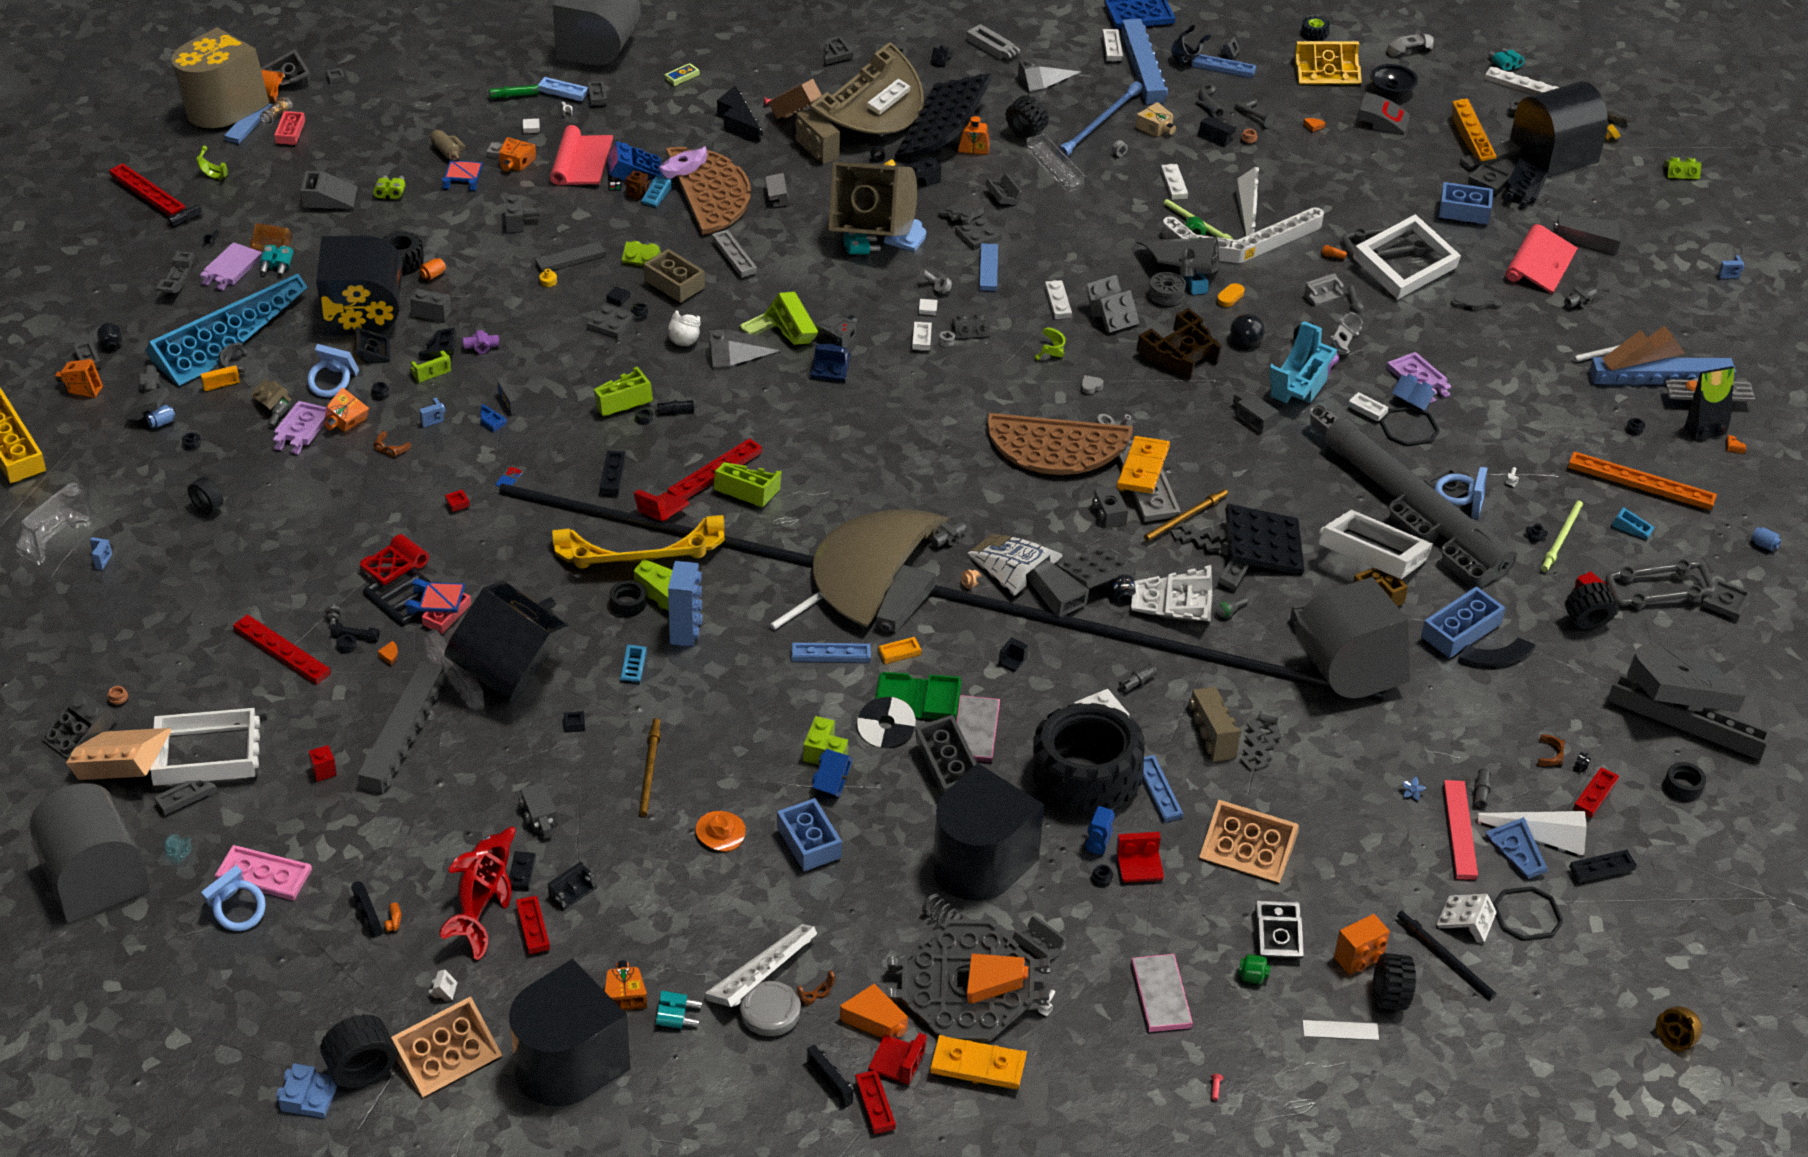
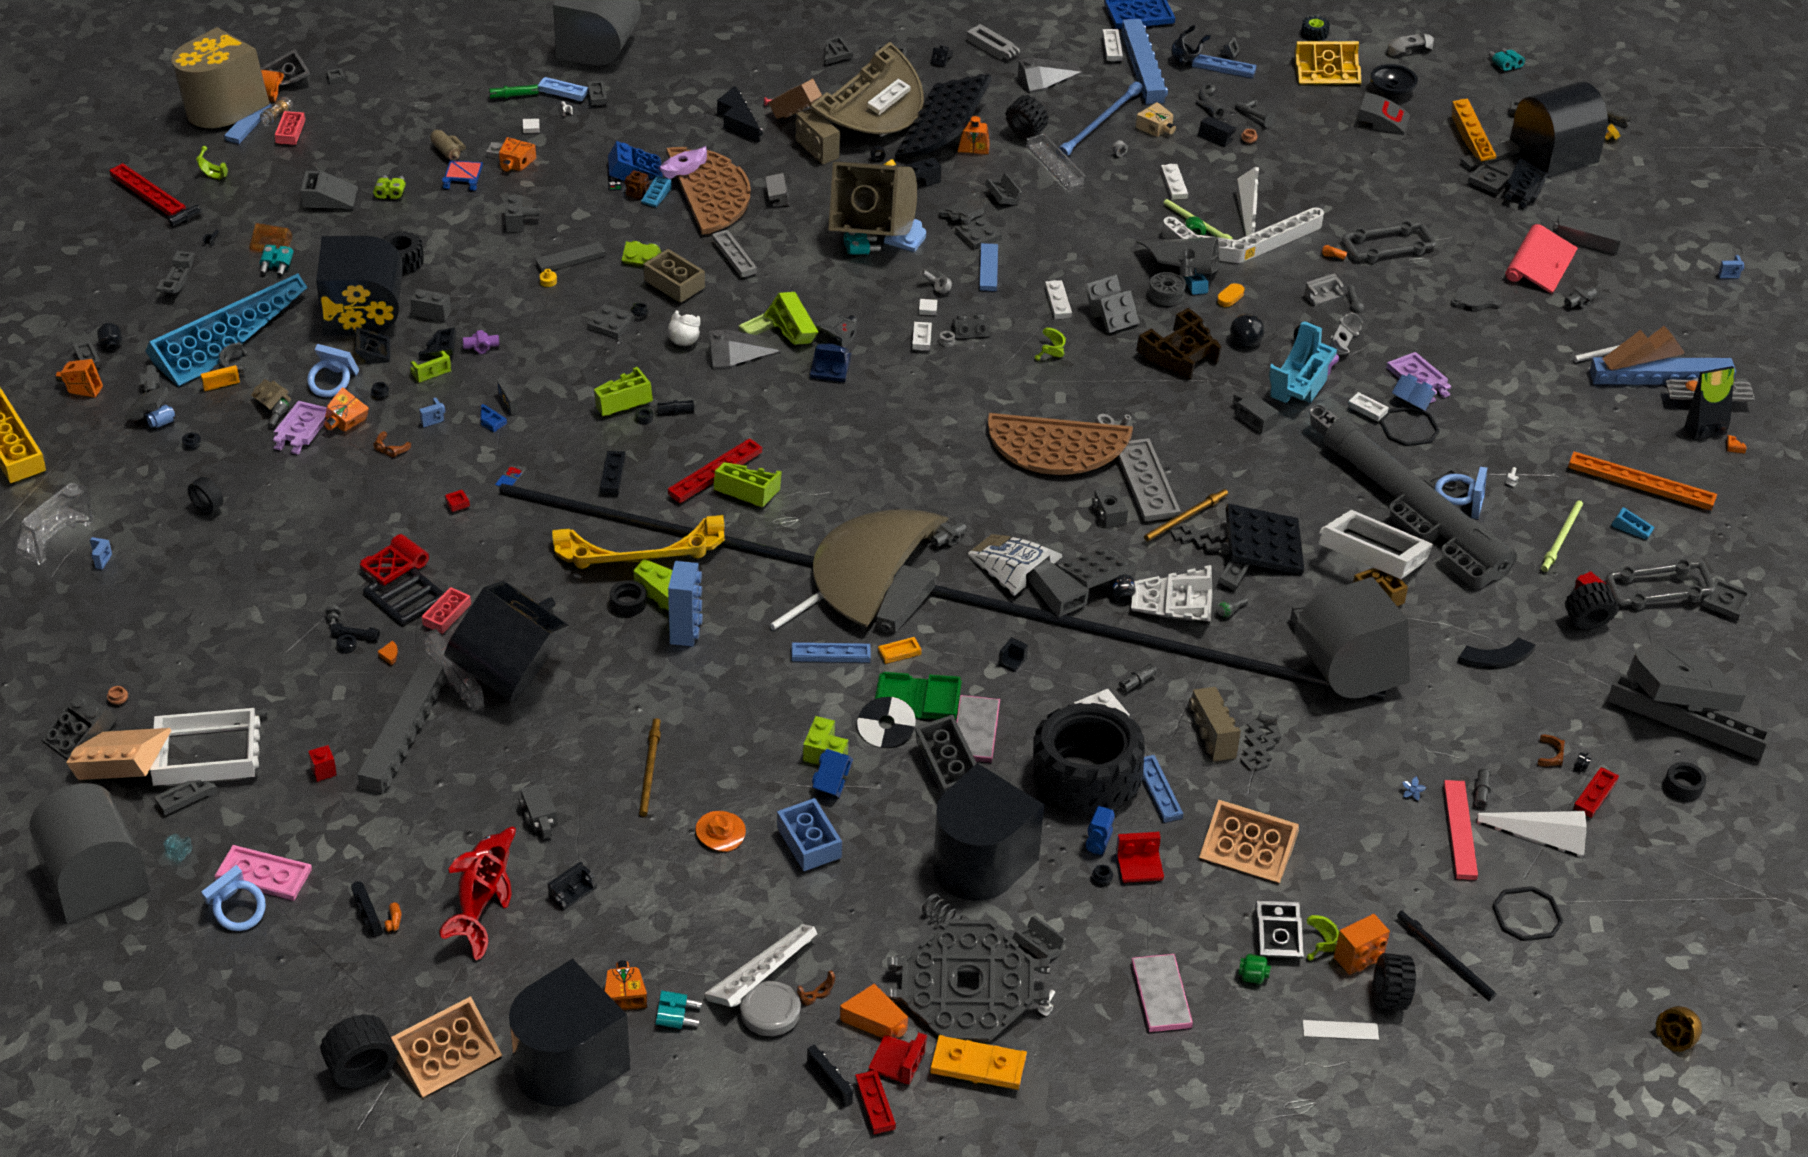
(230, 265): lavender tile -> none
(282, 649): red plate -> none
(306, 1091): medium blue plate -> none
(432, 269): orange brick -> none
(436, 597): flag -> none
(444, 986): white tile -> none
(522, 870): black plate -> none
(532, 924): red plate -> none
(574, 721): black tile -> none
(580, 158): coral door -> none
(618, 295): black tile -> none
(638, 651): dark azure slope -> none
(660, 506): red bracket -> none
(682, 74): tile -> none
(969, 577): light nougat plate -> none
(994, 976): orange slope -> none
(1091, 384): light grey tile -> none
(1143, 465): light orange container -> none
(1216, 1083): coral piece -> none
(1314, 124): orange tile -> none
(1329, 932): none -> lime helmet
(1387, 276): white window -> none
(1463, 622): medium blue brick -> none
(1465, 203): medium blue brick -> none
(1469, 911): white bracket -> none
(1517, 82): white plate -> none
(1519, 847): medium blue wing -> none
(1536, 532): black plate -> none
(1602, 866): black plate -> none
(1635, 425): black plate -> none
(1683, 169): lime bracket -> none
(1766, 538): medium blue brick -> none

